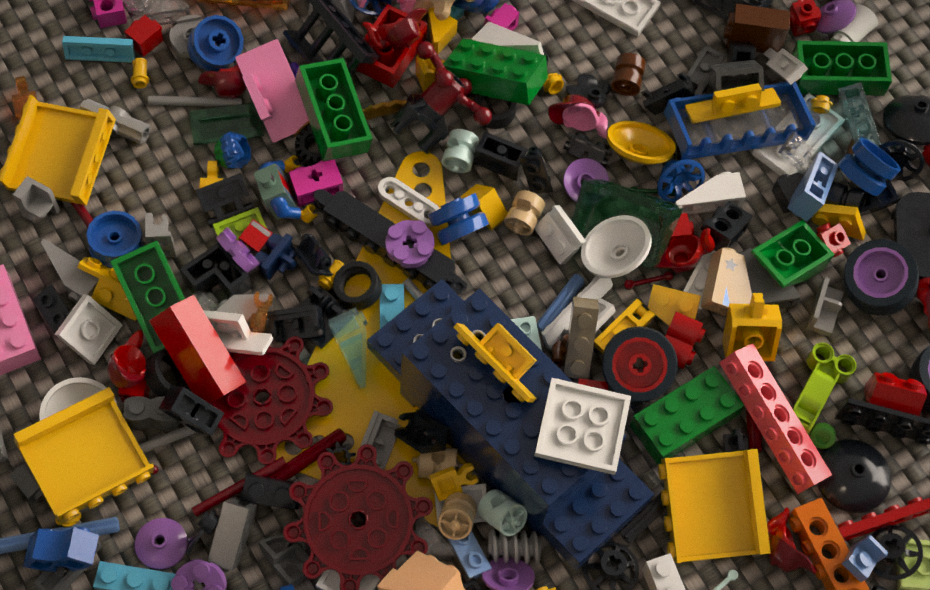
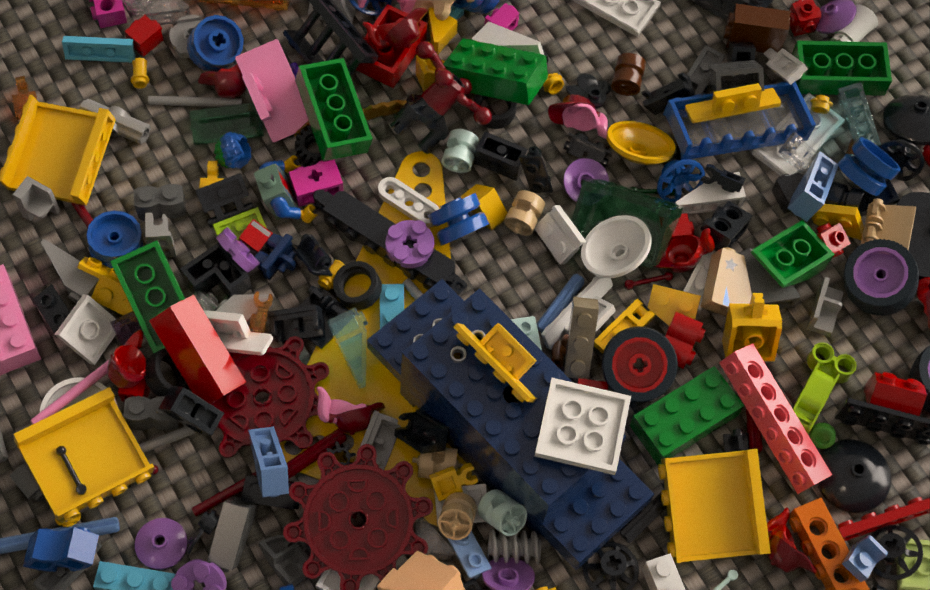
(72, 393): none -> bright pink bar
(81, 488): none -> black hinge
(125, 327): none -> tile
(163, 200): none -> dark grey brick
(269, 462): none -> medium blue slope
(345, 415): none -> hair
(728, 180): none -> black plate
(889, 222): none -> tan hinge

